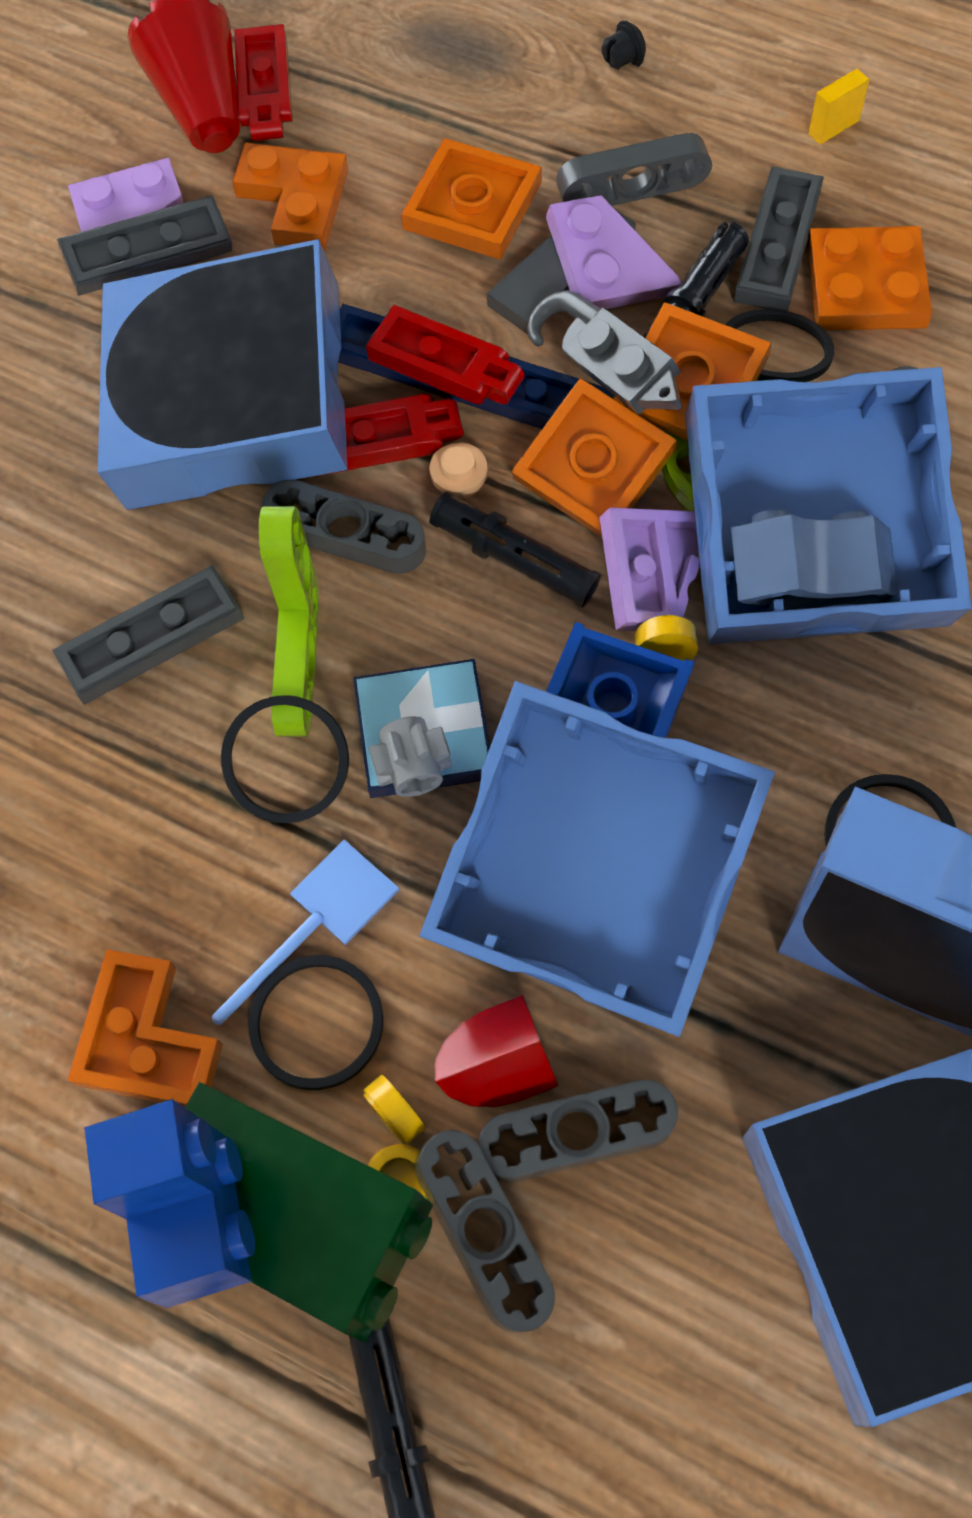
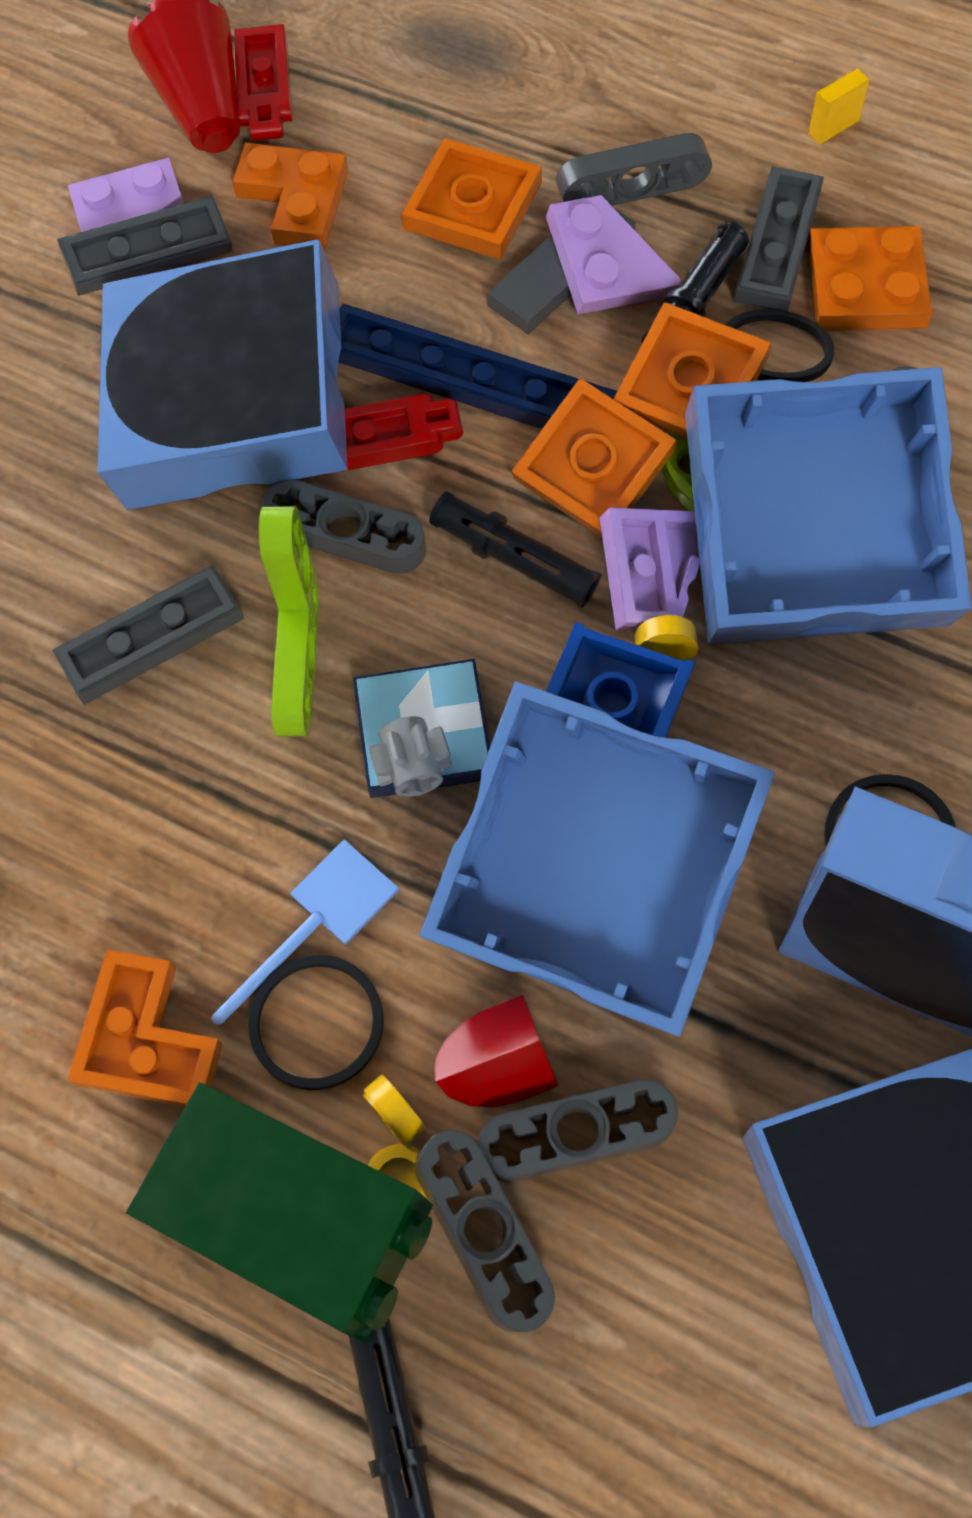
(179, 1200): blue brick -> none
(238, 793): black piece -> none
(444, 357): red hinge -> none
(458, 469): light nougat plate -> none
(611, 353): plate -> none
(624, 46): black piece -> none
(813, 560): sand blue brick -> none

